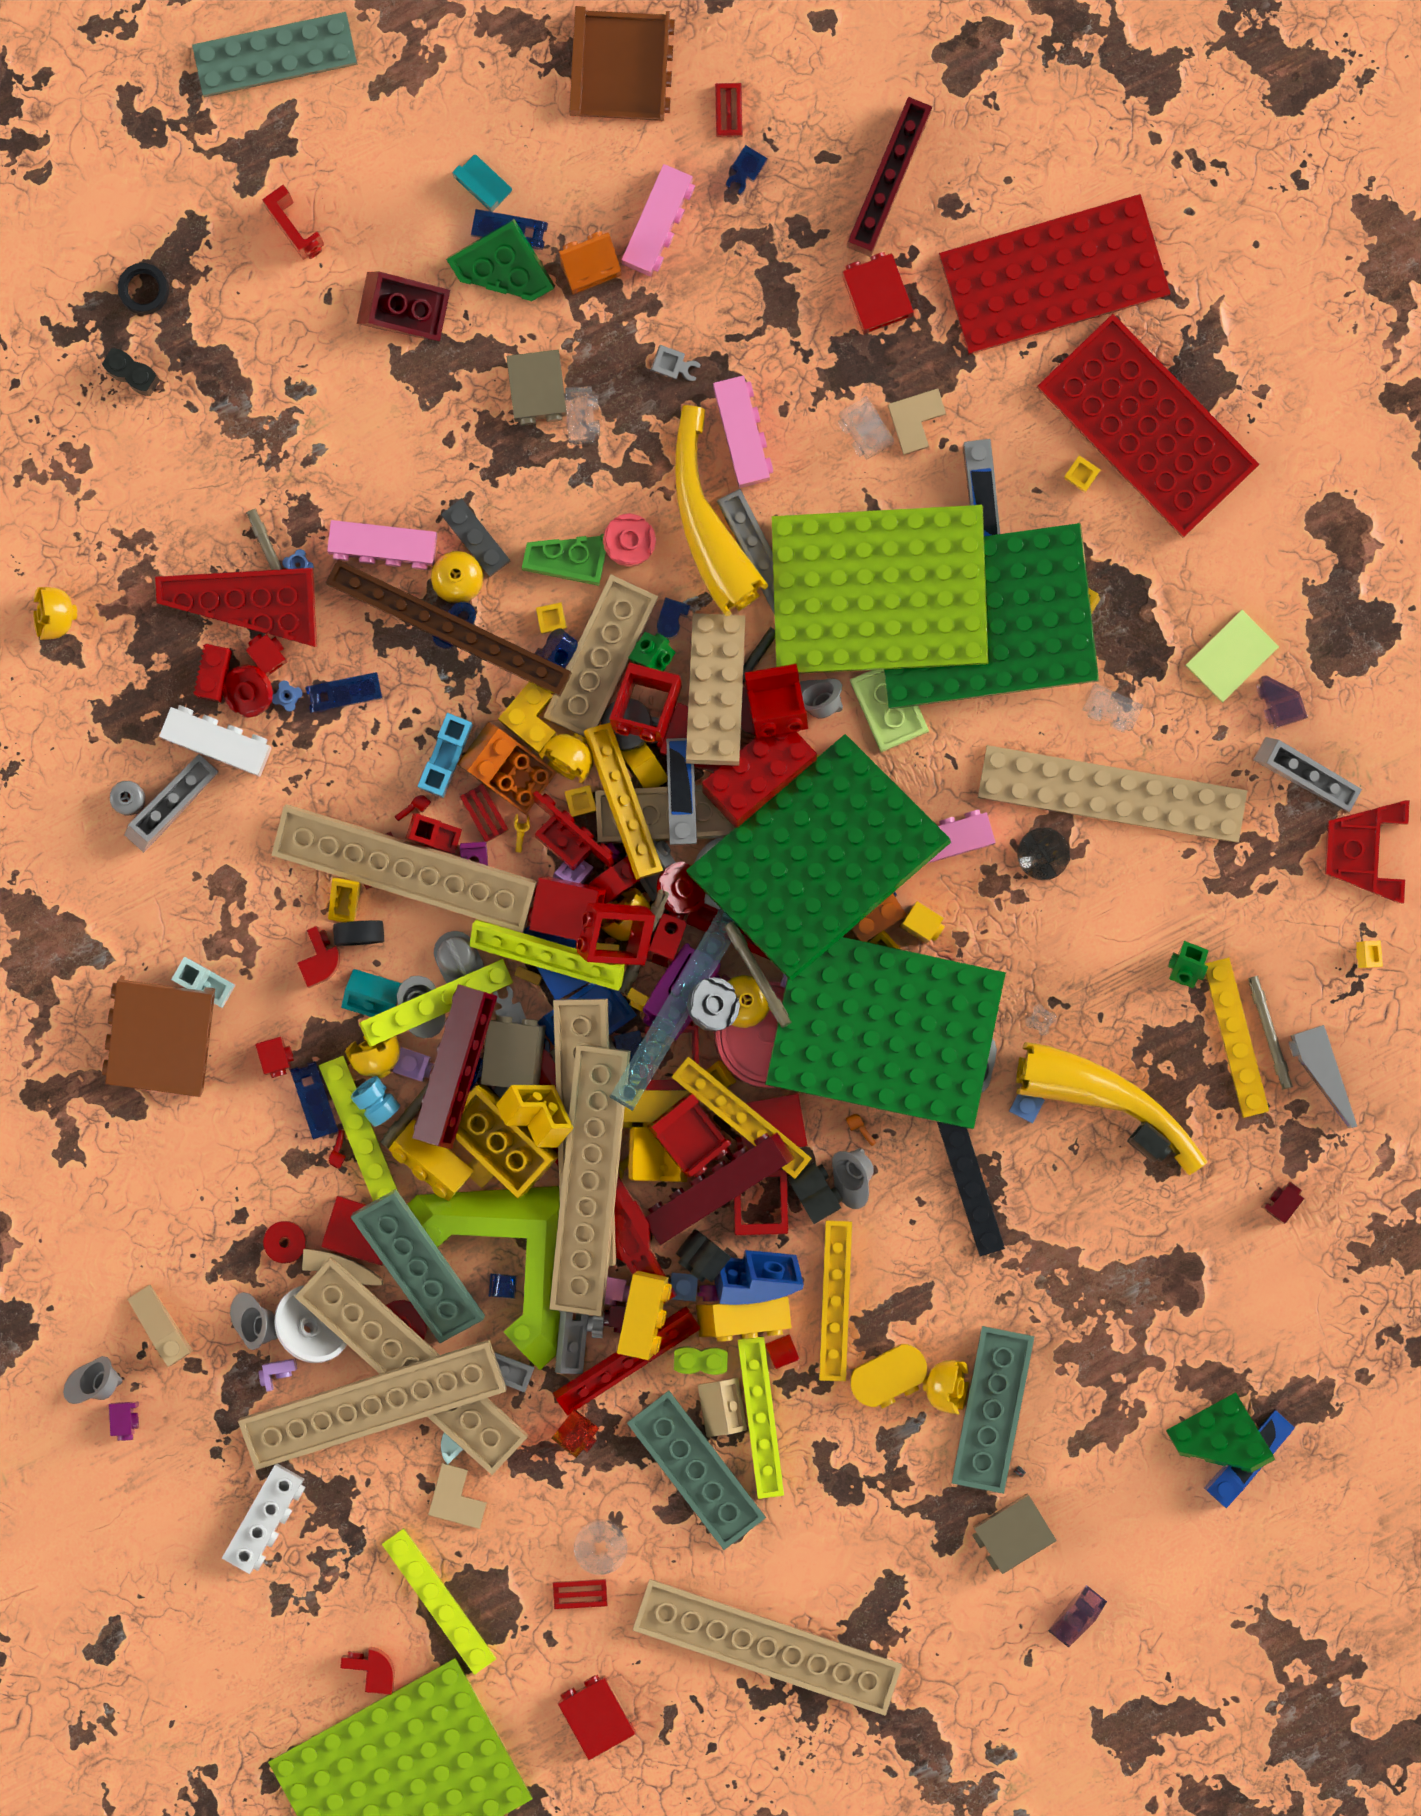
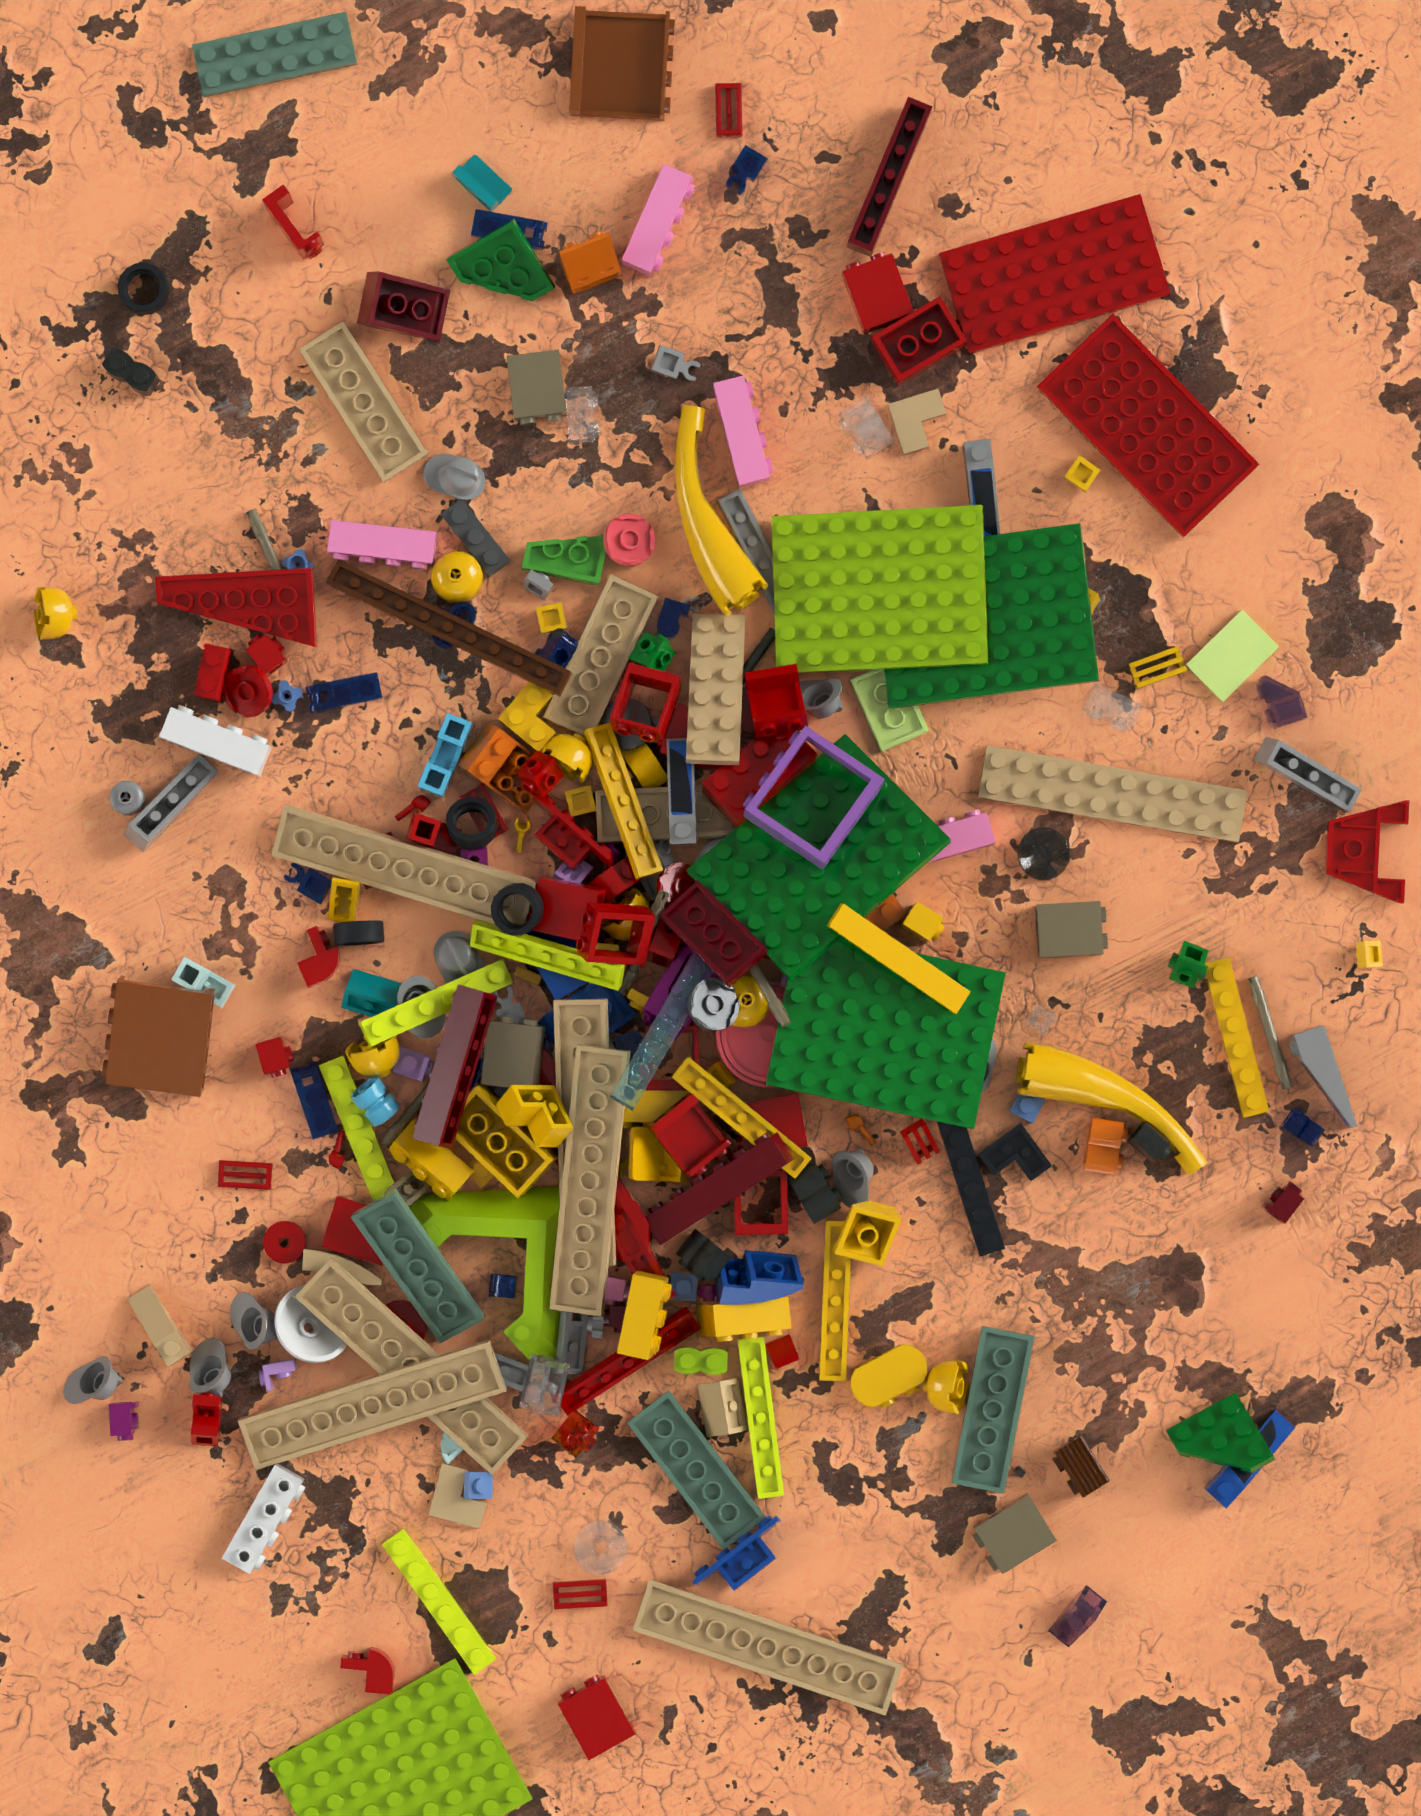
(206, 1419): none -> red brick
(209, 1368): none -> light grey piece
(268, 1175): none -> red tile
(312, 883): none -> clear blue plate
(363, 402): none -> tan plate
(405, 1189): none -> dark tan plate
(454, 476): none -> light grey piece
(472, 841): none -> black tyre
(478, 1485): none -> medium blue plate
(499, 917): none -> black tyre
(538, 584): none -> light grey plate
(540, 774): none -> red brick
(544, 1384): none -> clear brick
(713, 933): none -> dark red tile
(744, 1560): none -> blue bracket
(797, 844): none -> medium lavender window
(868, 1232): none -> yellow slope
(898, 958): none -> yellow tile
(918, 341): none -> red brick
(925, 1150): none -> red tile
(1015, 1146): none -> black plate
(1070, 929): none -> dark tan brick
(1081, 1466): none -> reddish brown brick
(1104, 1146): none -> orange brick
(1179, 659): none -> yellow tile
(1302, 1127): none -> clear blue leg

